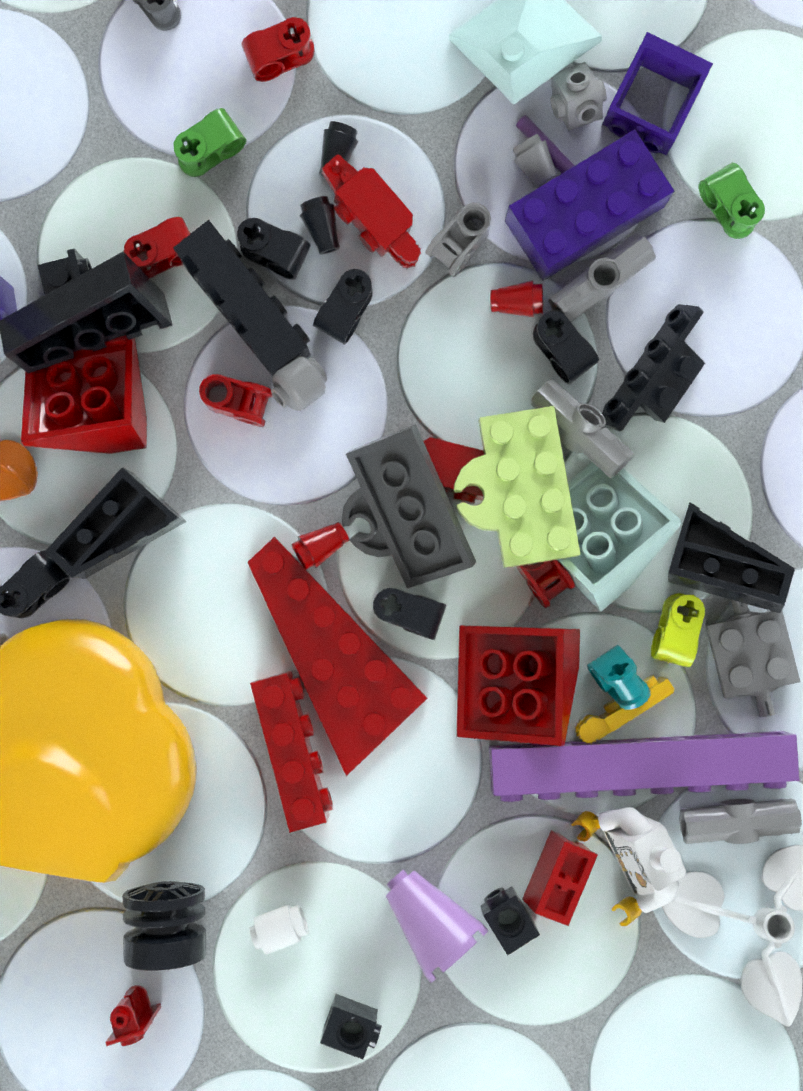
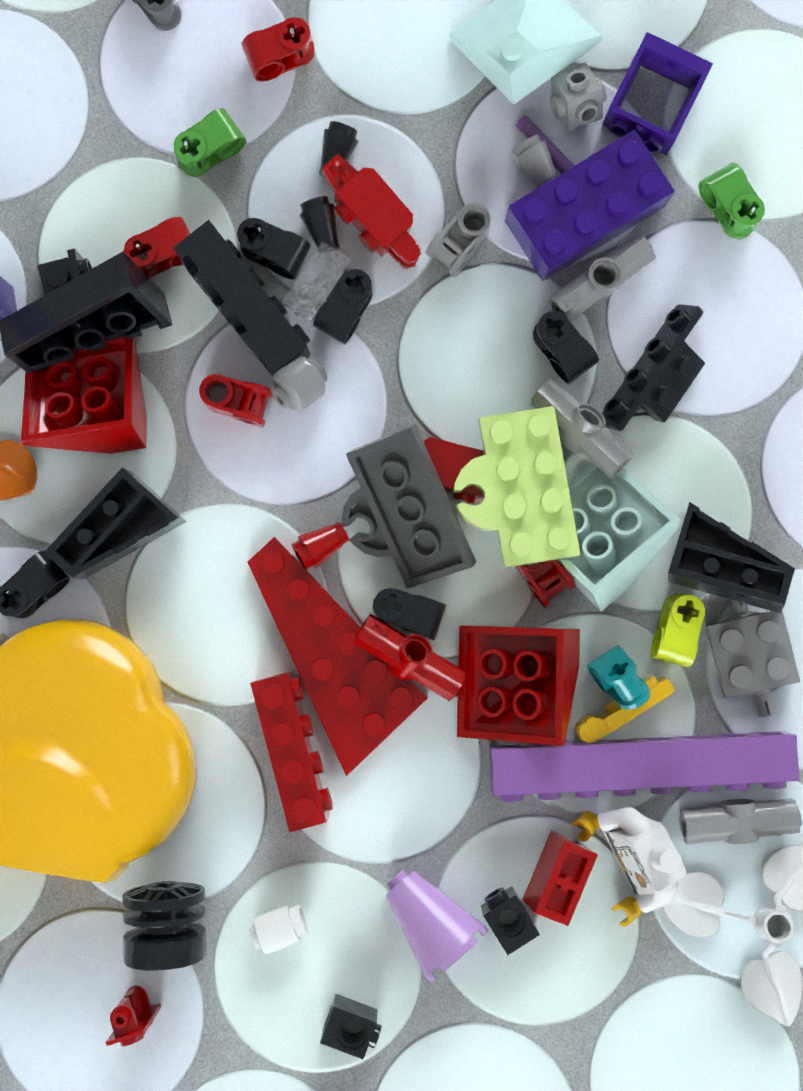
(316, 282): none -> clear hinge
(395, 647): none -> red piece
(518, 299): red cone -> none

